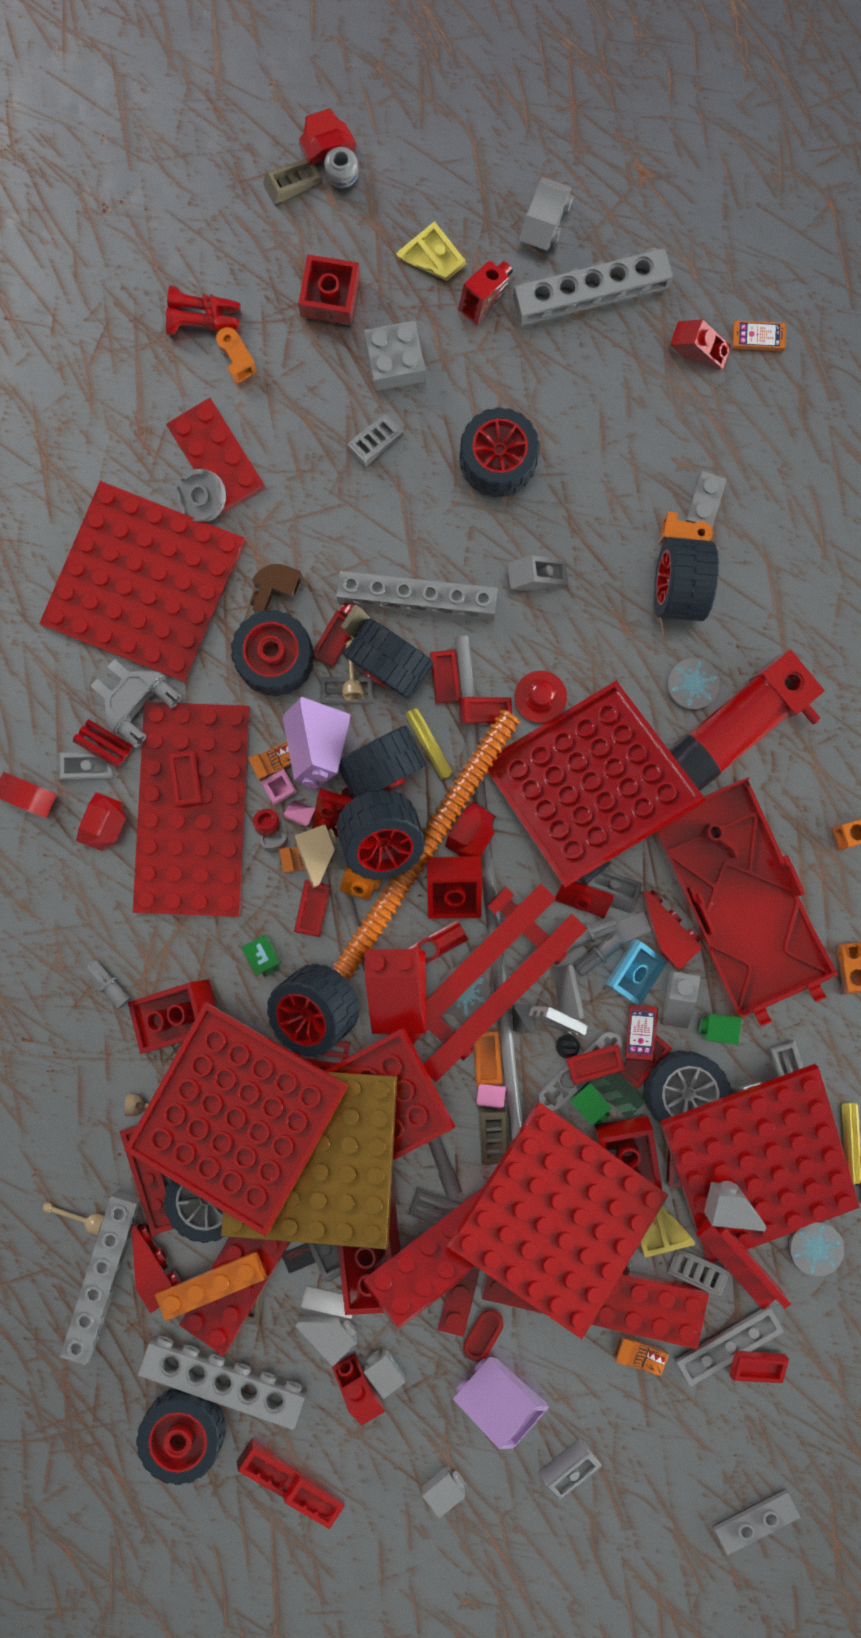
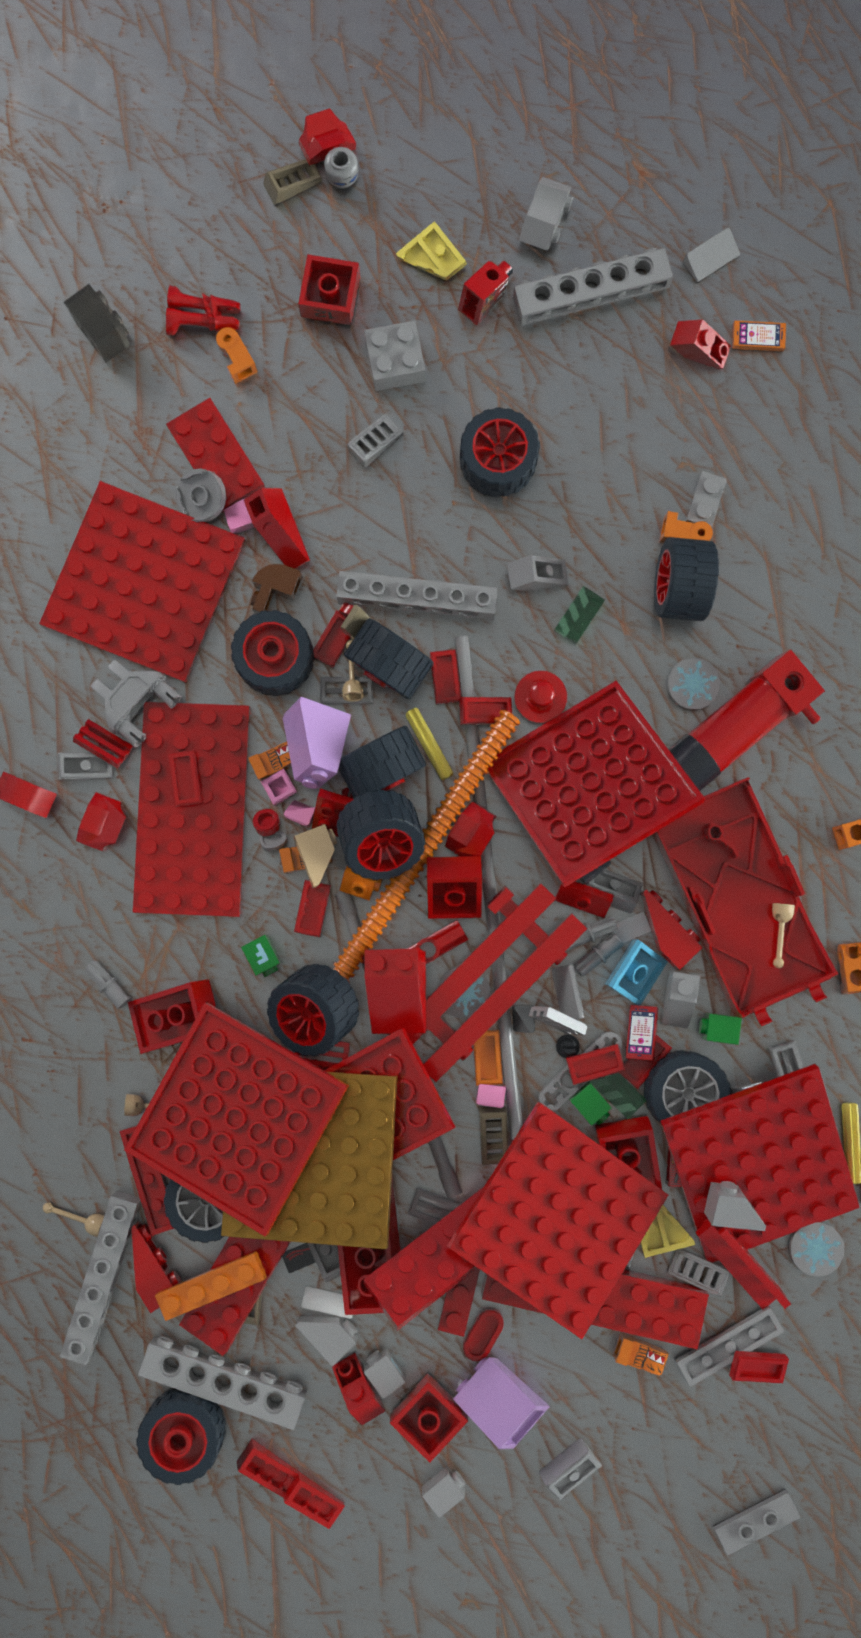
(98, 322): none -> clear smoke brick
(238, 517): none -> bright pink slope
(276, 525): none -> red slope
(428, 1418): none -> red brick
(579, 615): none -> clear green tile
(711, 255): none -> light grey slope
(783, 914): none -> tan hinge

